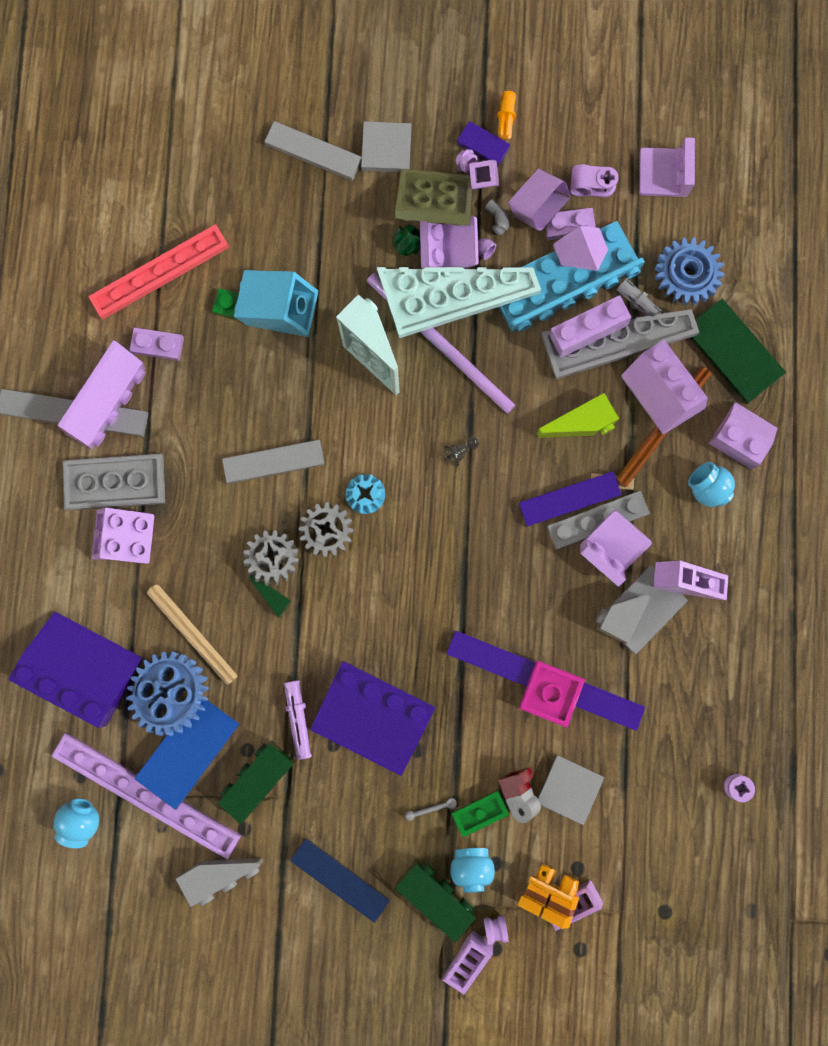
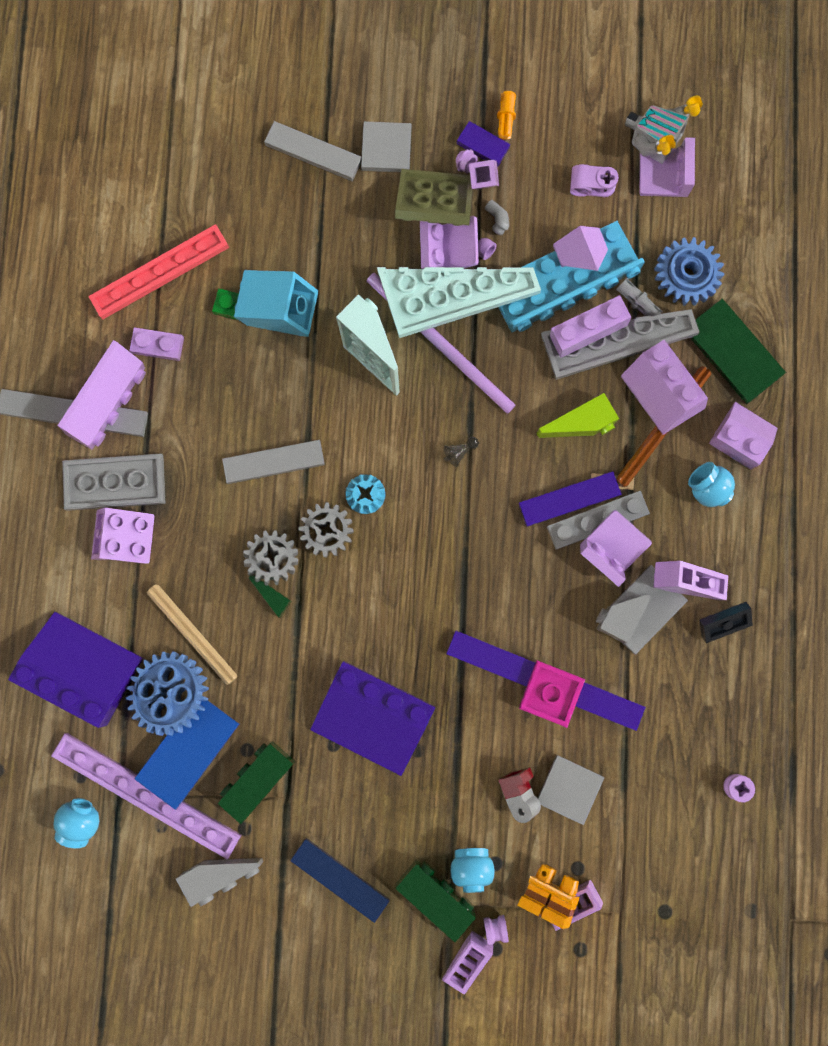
(297, 719): lavender pin -> none
(407, 240): dark green gear -> none
(450, 803): light grey hinge -> none
(480, 813): green plate -> none
(537, 199): lavender piece -> none
(567, 221): lavender plate -> none
(661, 128): none -> torso
(726, 622): none -> black plate

